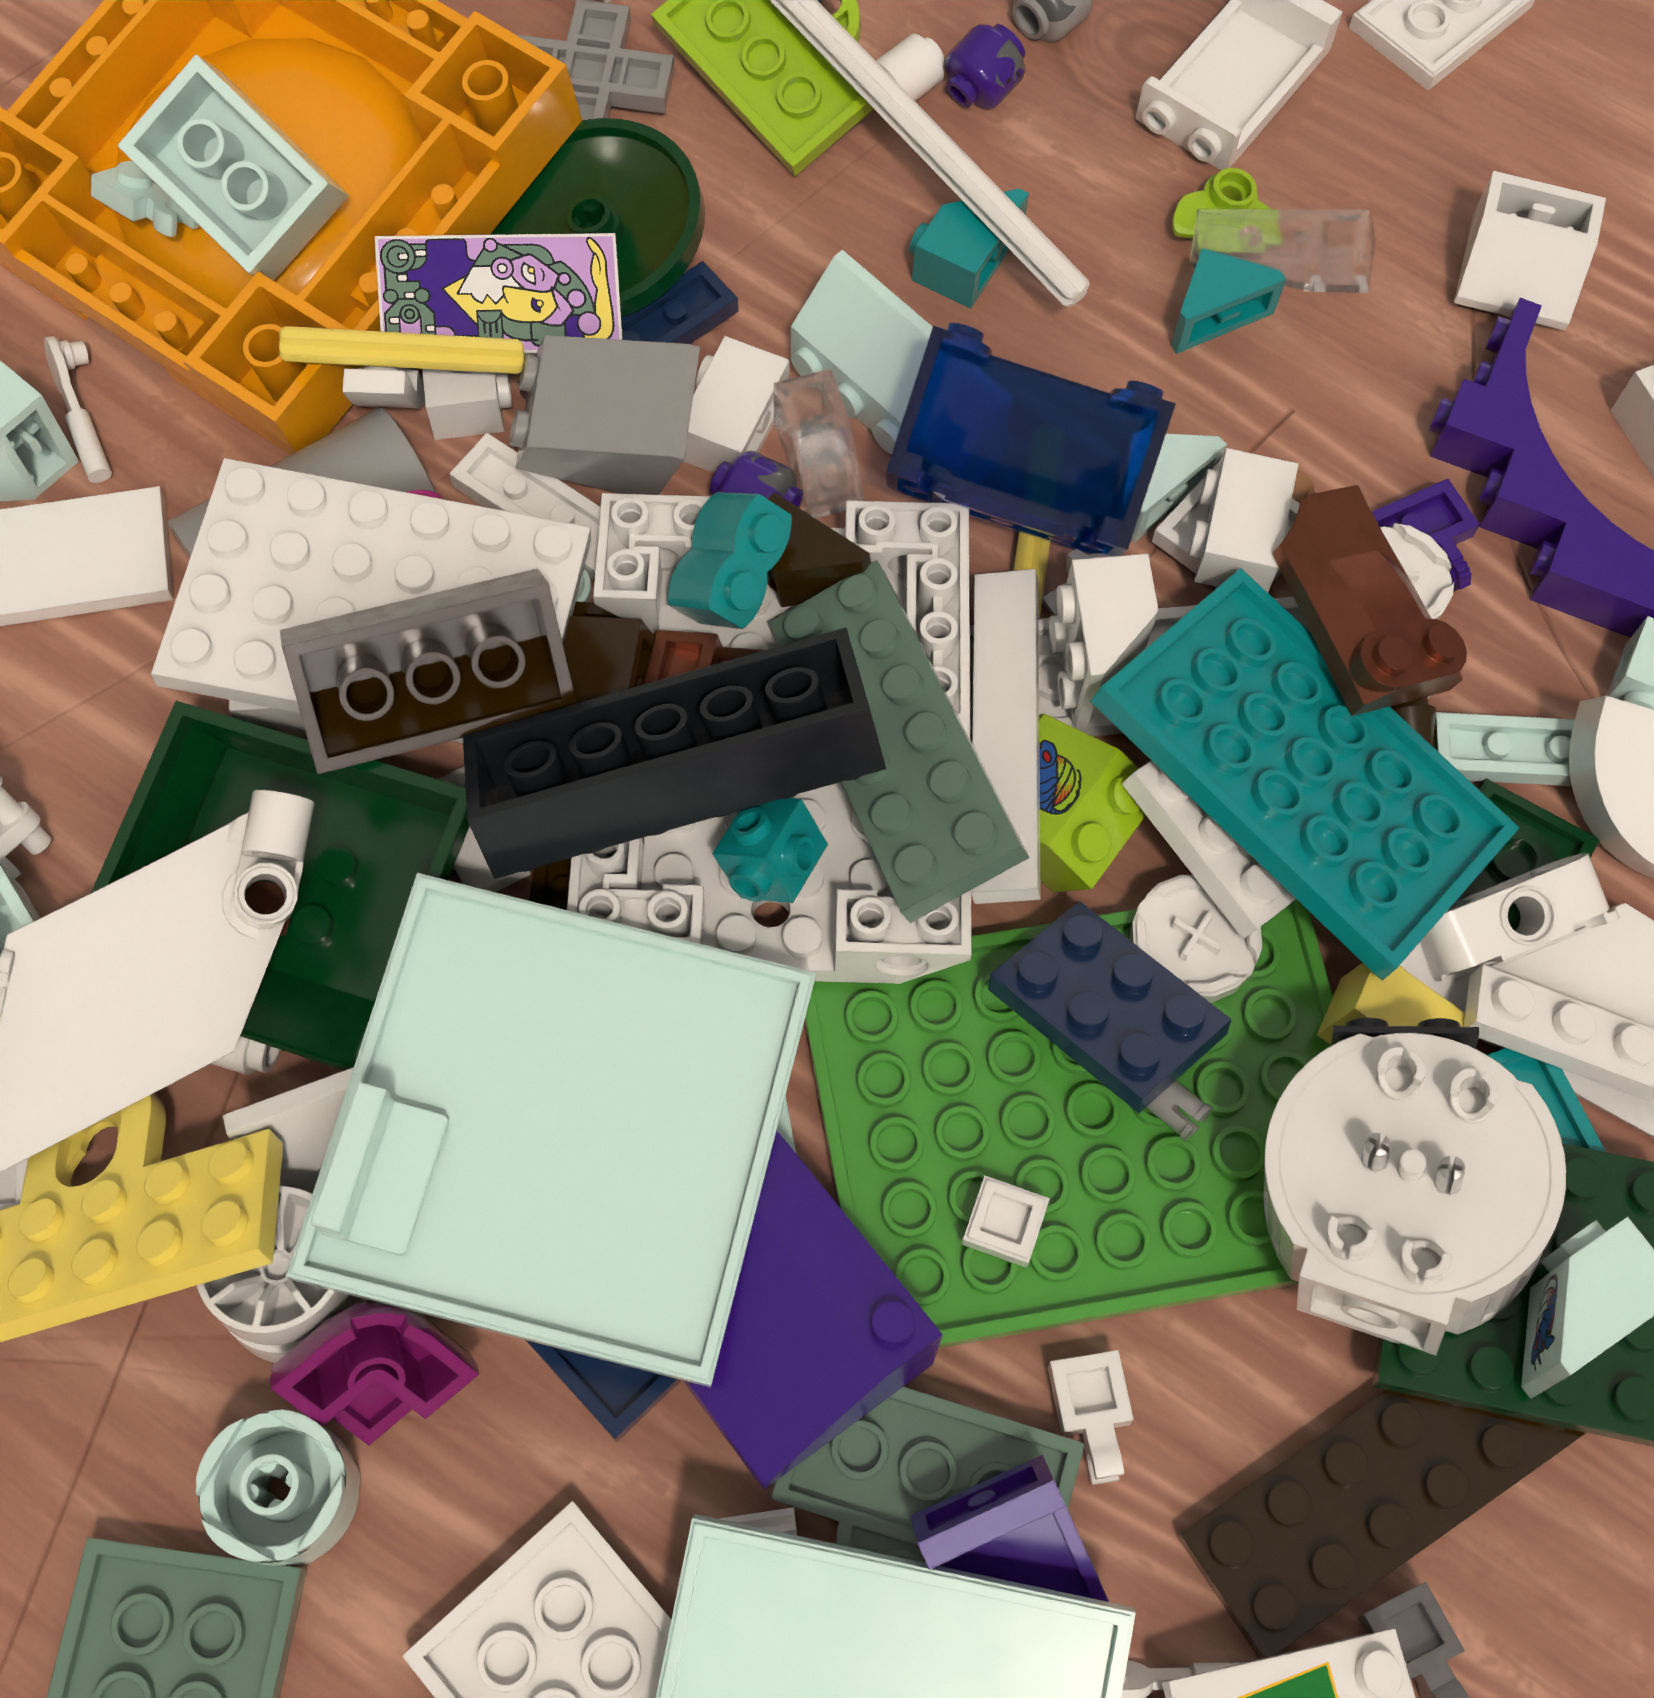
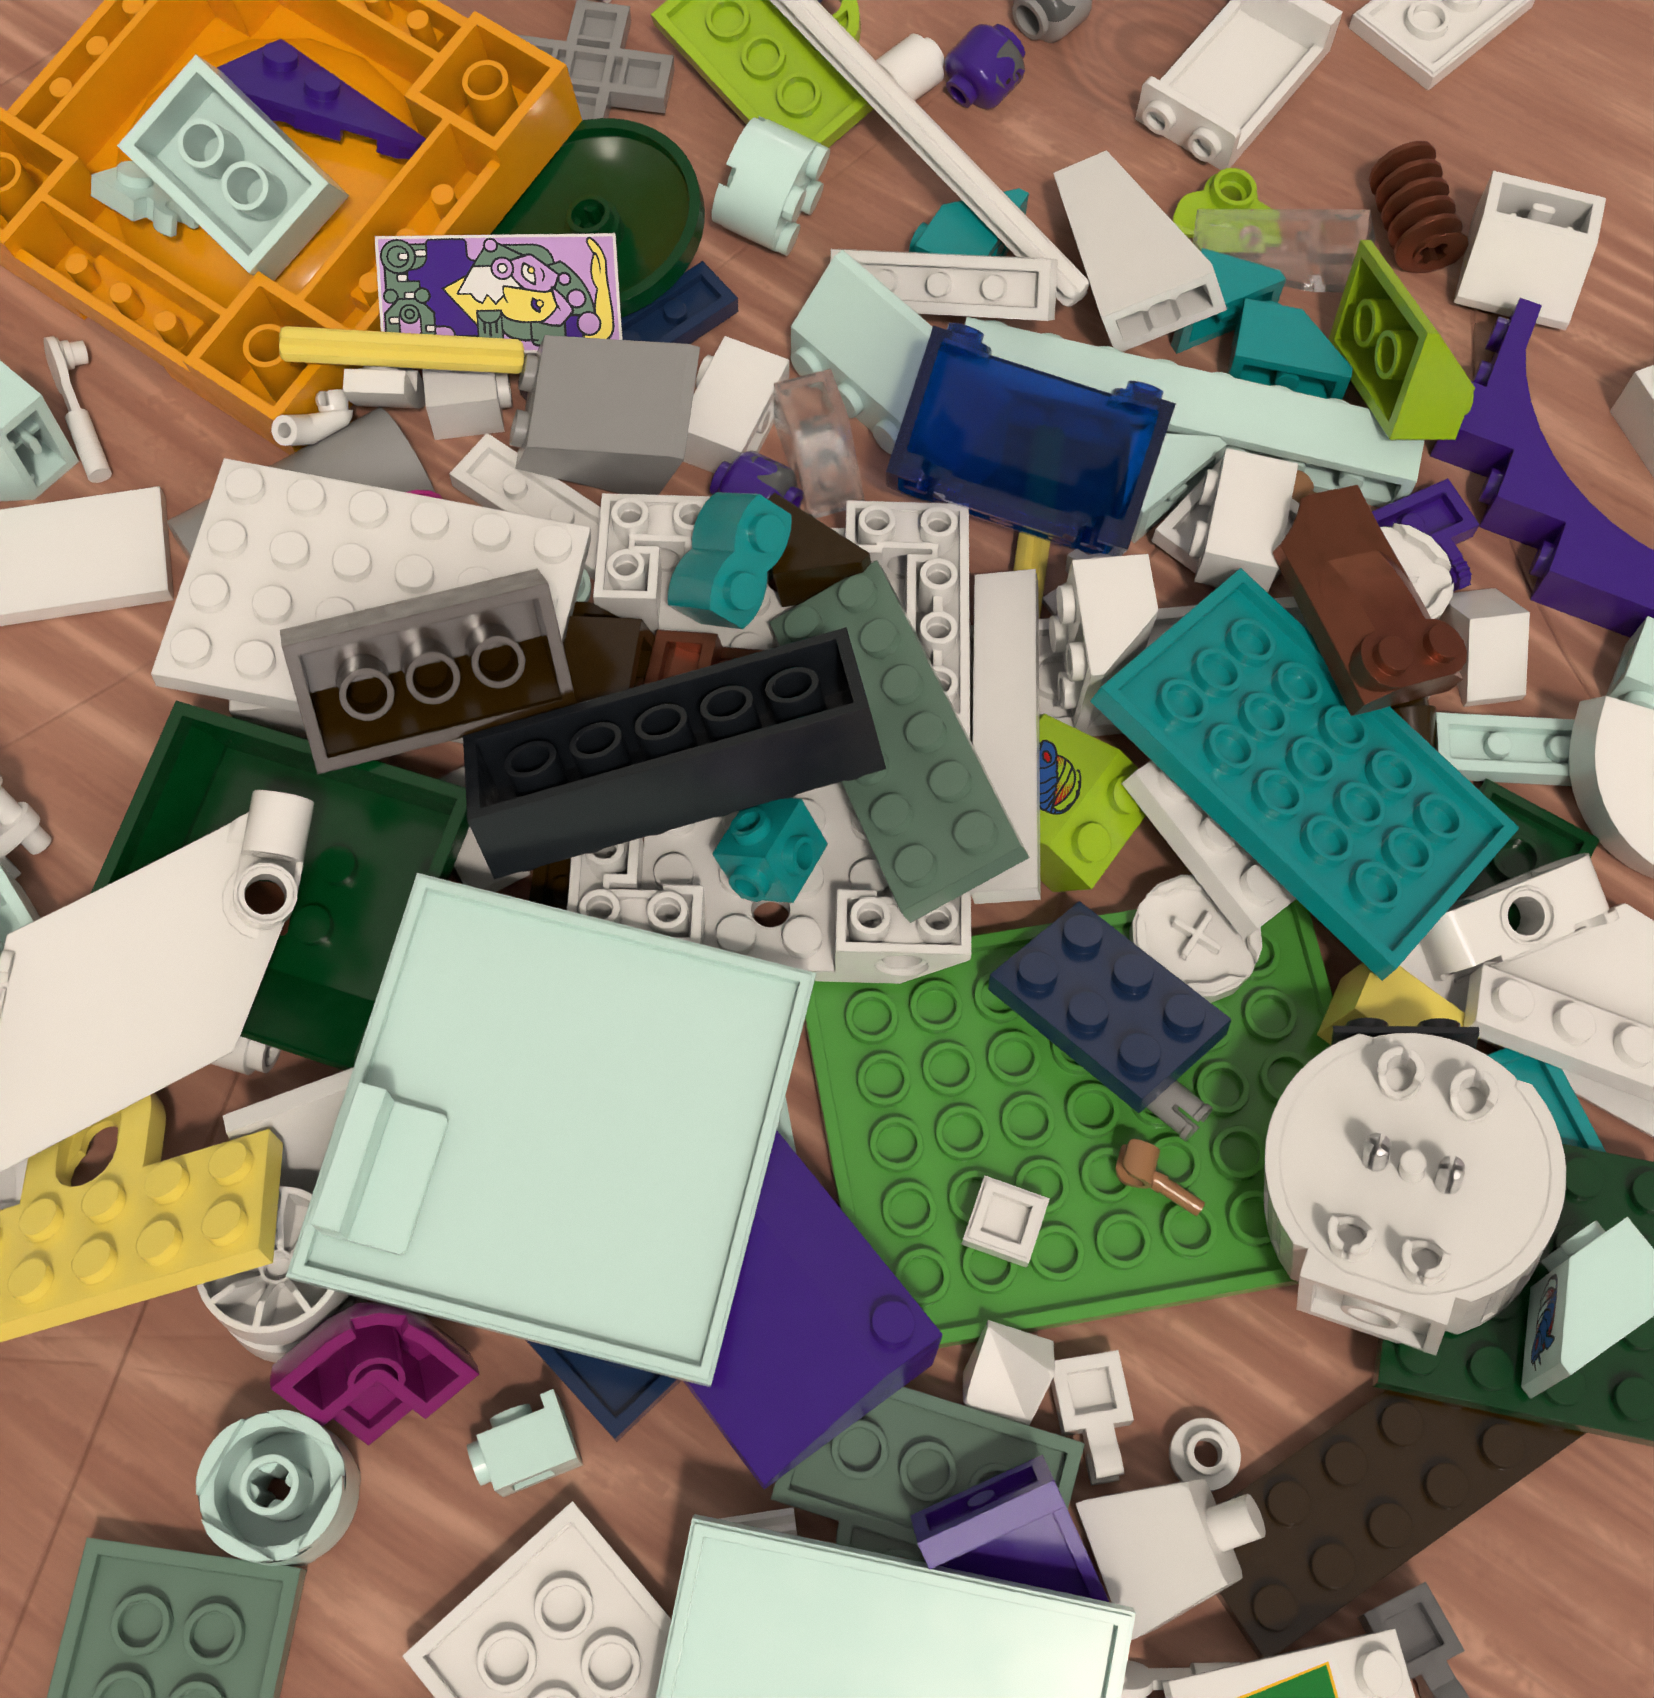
(312, 99): none -> dark purple wing
(314, 427): none -> white arm
(525, 1447): none -> light aqua brick
(770, 184): none -> light aqua brick
(966, 283): none -> white plate
(1008, 1373): none -> white slope
(1134, 255): none -> white slope
(1137, 1169): none -> medium nougat hand
(1168, 1547): none -> white torso
(1221, 1437): none -> white plate
(1286, 349): none -> teal slope
(1326, 437): none -> light aqua brick
(1398, 354): none -> lime slope
(1417, 208): none -> copper piece
(1496, 645): none -> white slope

